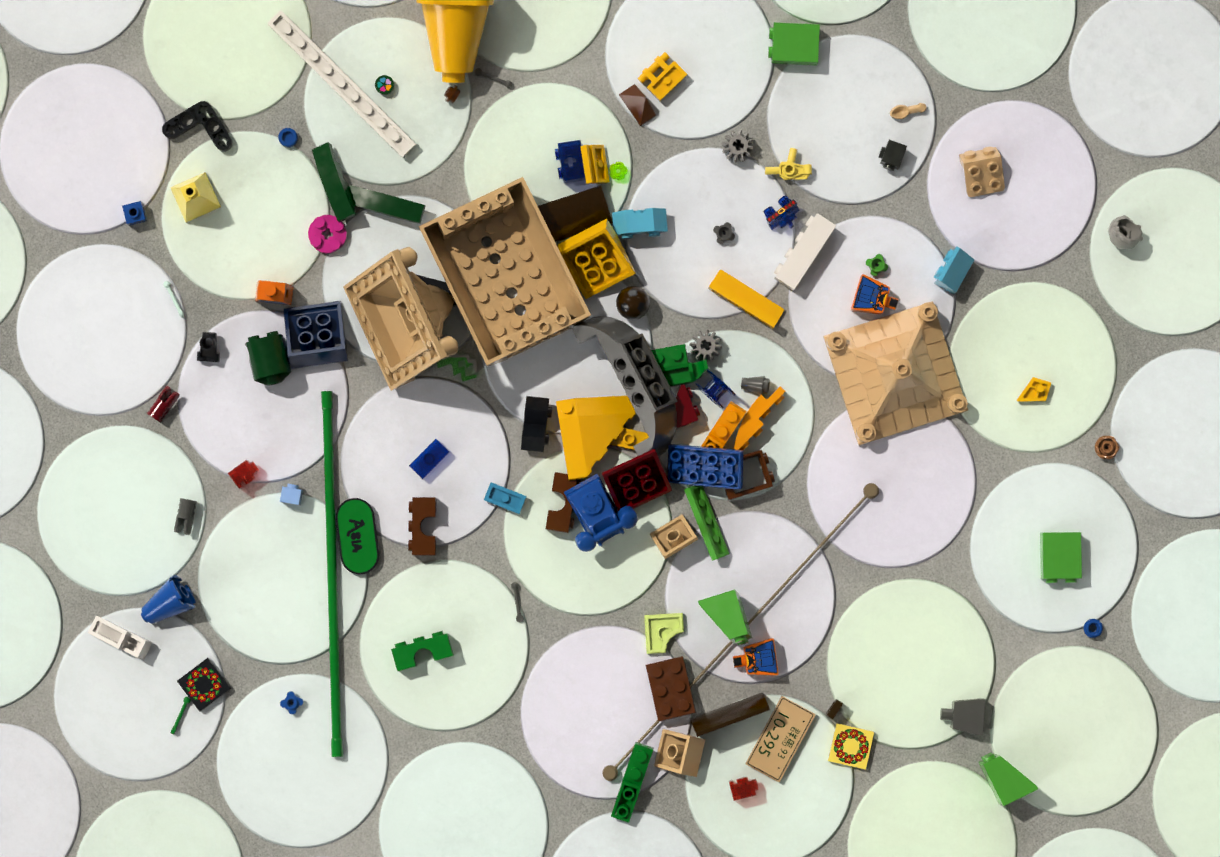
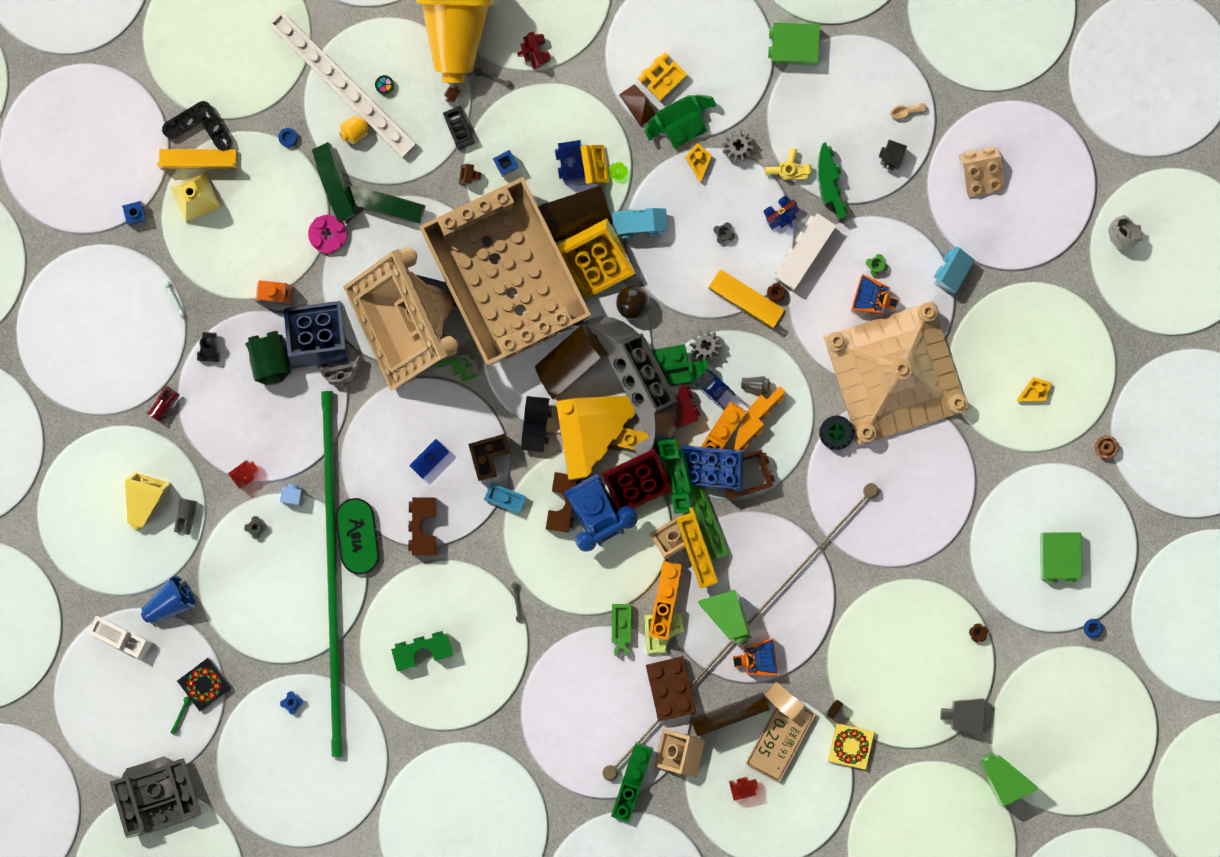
(142, 498): none -> light yellow slope
(154, 796): none -> dark grey slope
(197, 159): none -> yellow panel
(260, 527): none -> dark grey plate
(341, 373): none -> flat silver piece
(353, 129): none -> yellow head
(467, 174): none -> reddish brown tile
(468, 139): none -> black slope
(484, 452): none -> dark brown brick
(506, 156): none -> blue plate
(531, 51): none -> dark red hips
(569, 361): none -> dark brown slope
(621, 626): none -> bright green plate
(665, 600): none -> light orange slope
(679, 475): none -> green slope
(680, 119): none -> green plate
(697, 549): none -> yellow panel
(698, 160): none -> yellow piece
(776, 287): none -> reddish brown plate
(785, 701): none -> tan slope
(827, 175): none -> green slope
(836, 425): none -> black wheel
(983, 633): none -> reddish brown plate

